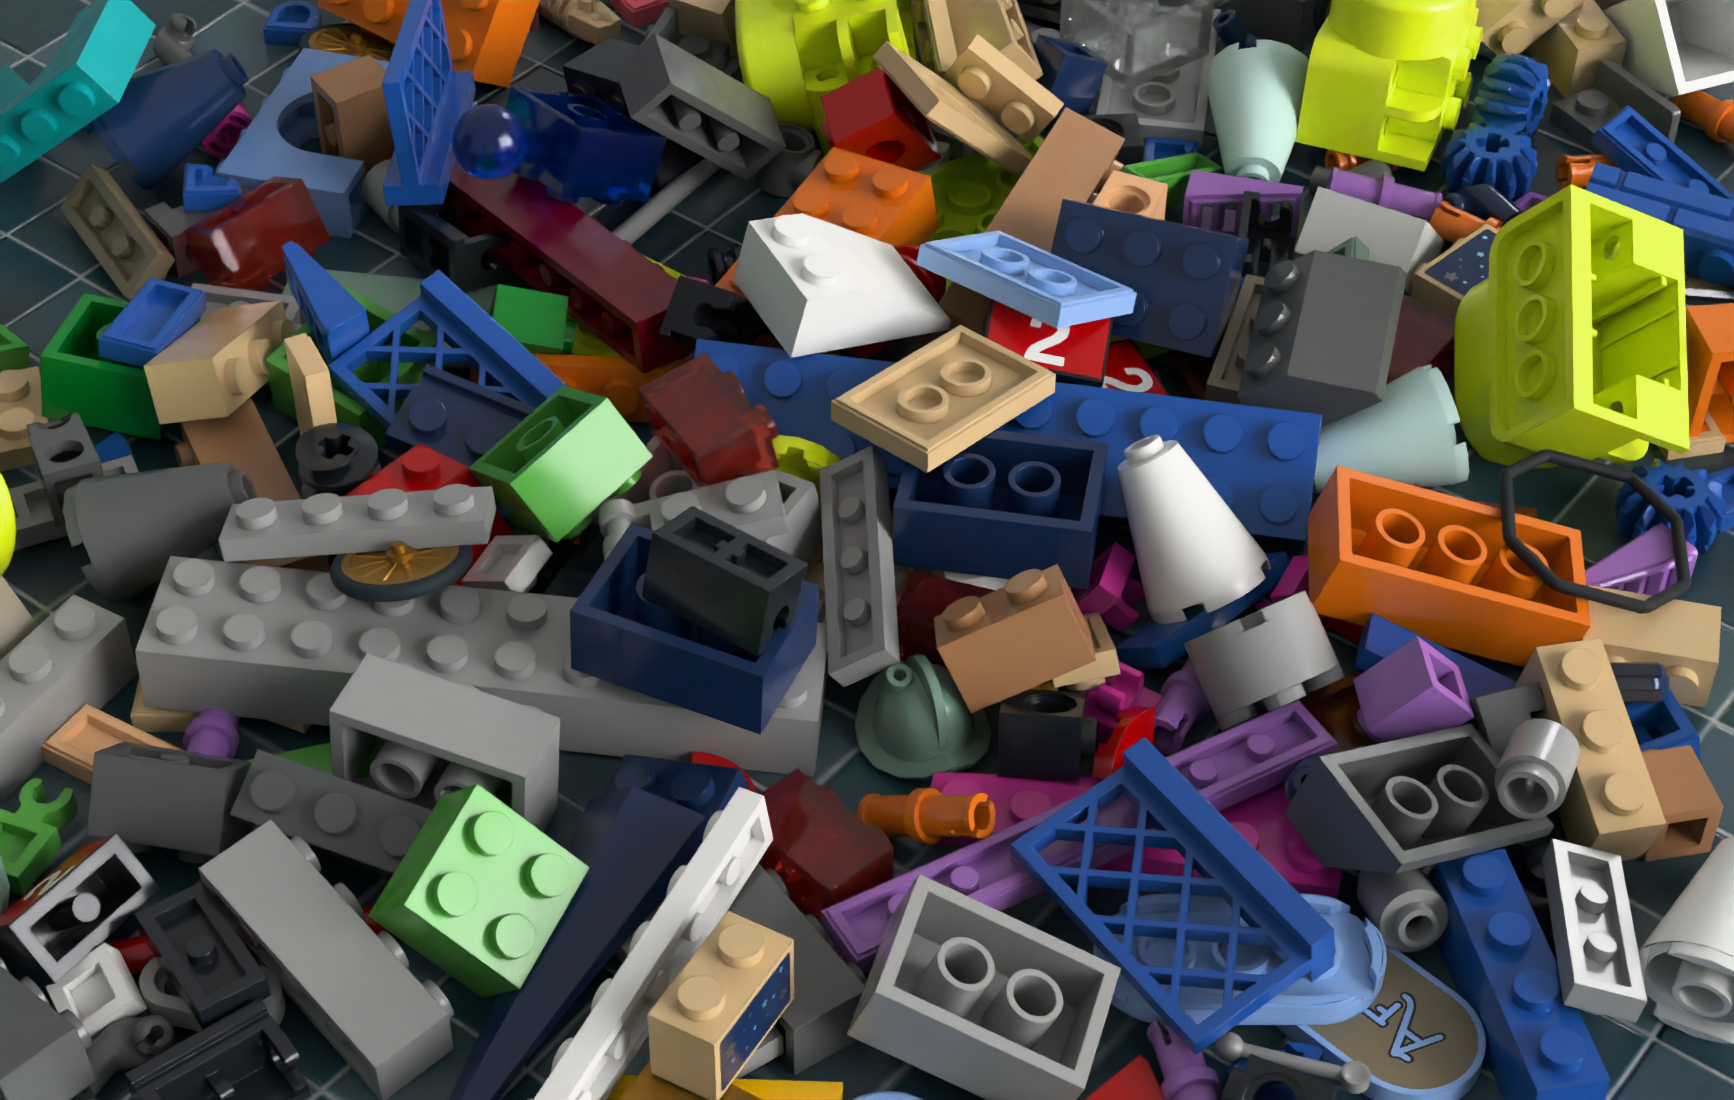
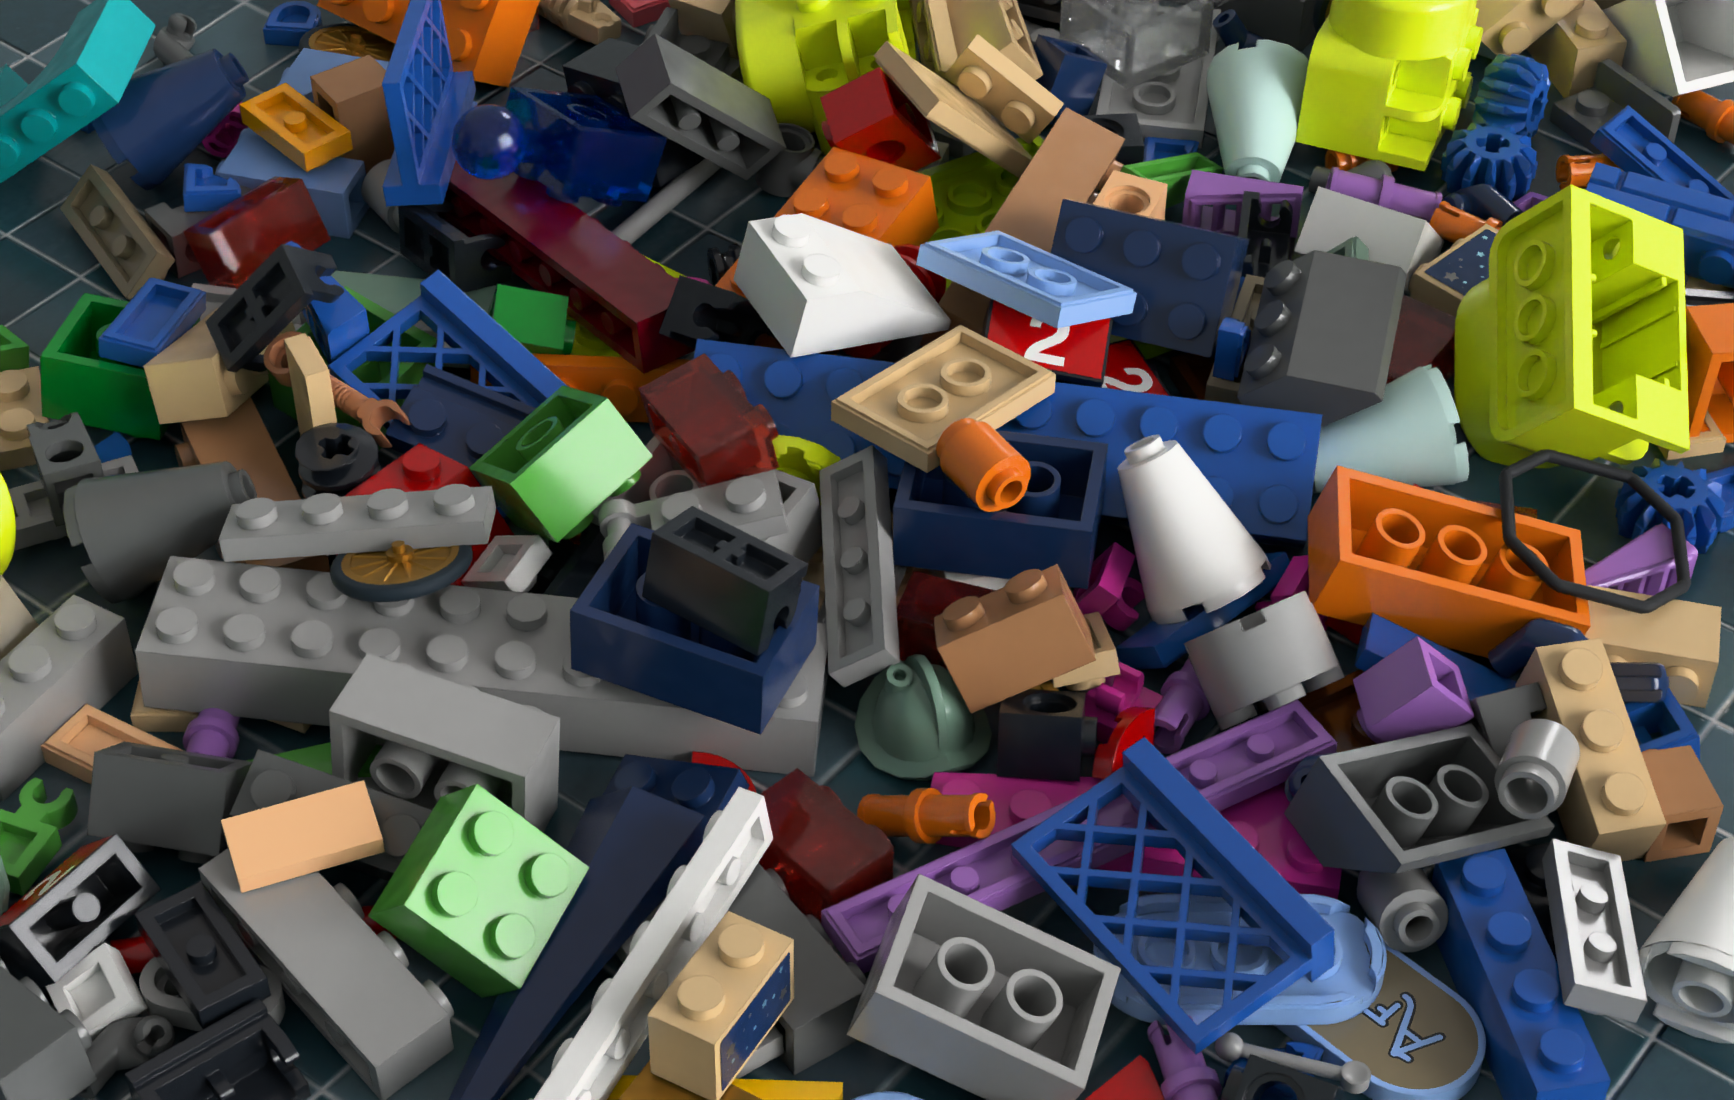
(269, 303): none -> black hinge
(296, 127): none -> light orange plate
(302, 836): none -> light nougat tile
(366, 410): none -> nougat brick
(983, 464): none -> orange brick
(1231, 348): none -> blue tile
(1517, 649): none -> dark blue arm

